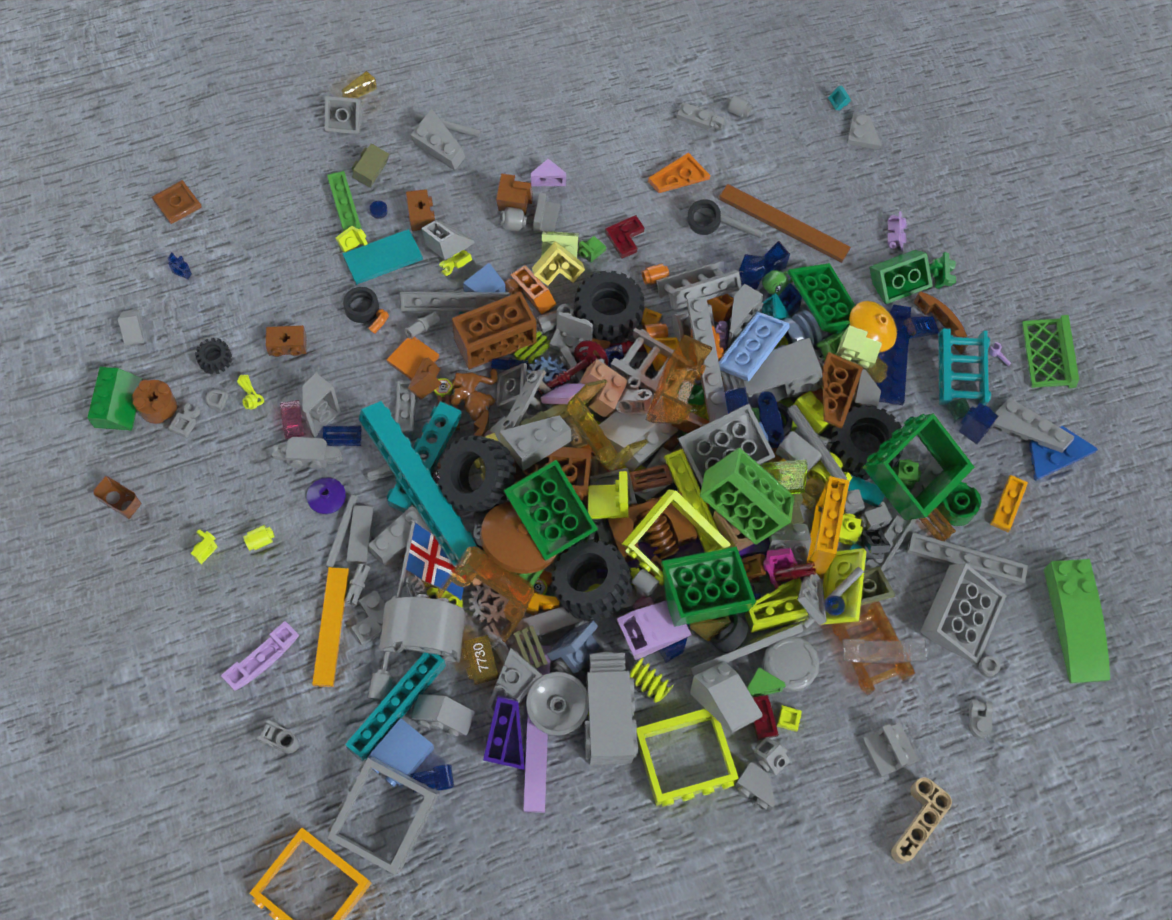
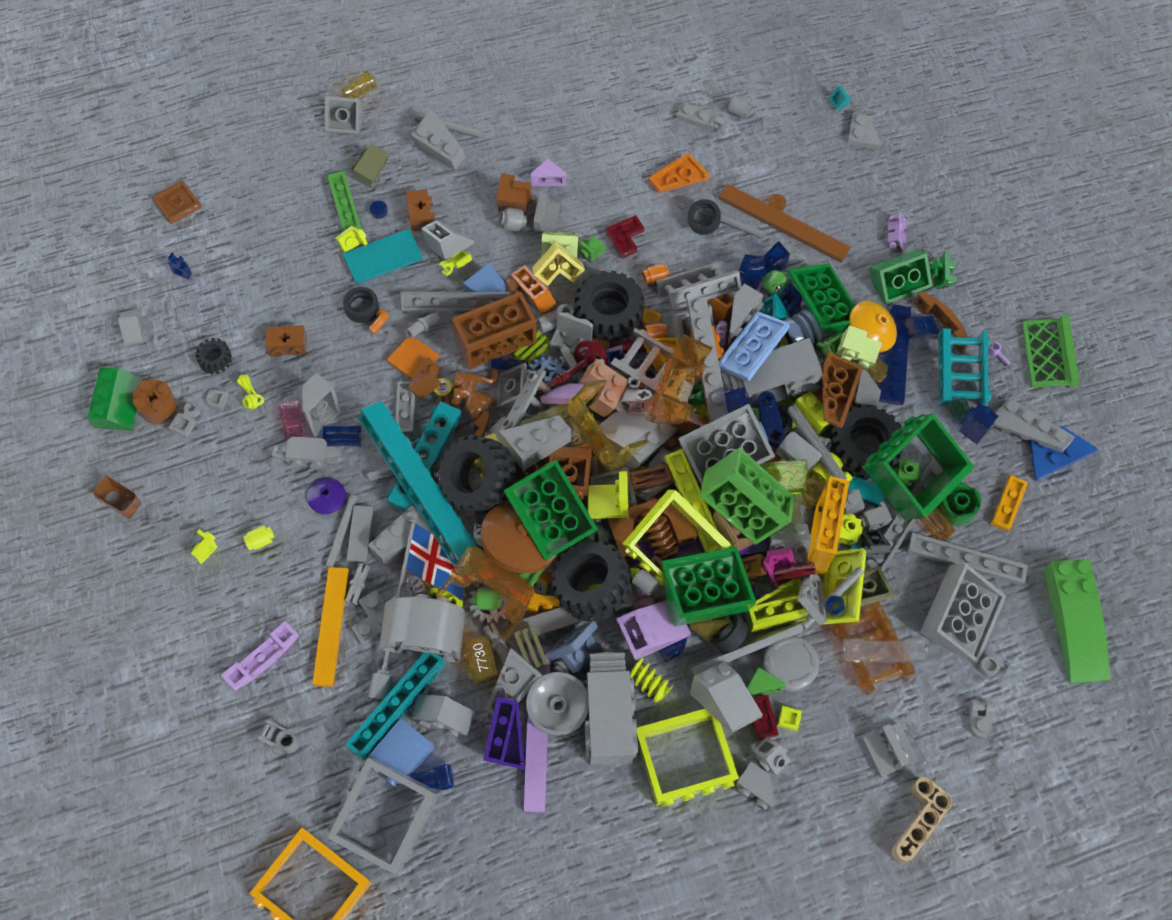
(487, 599): none -> bright green brick
(777, 201): none -> clear orange tile

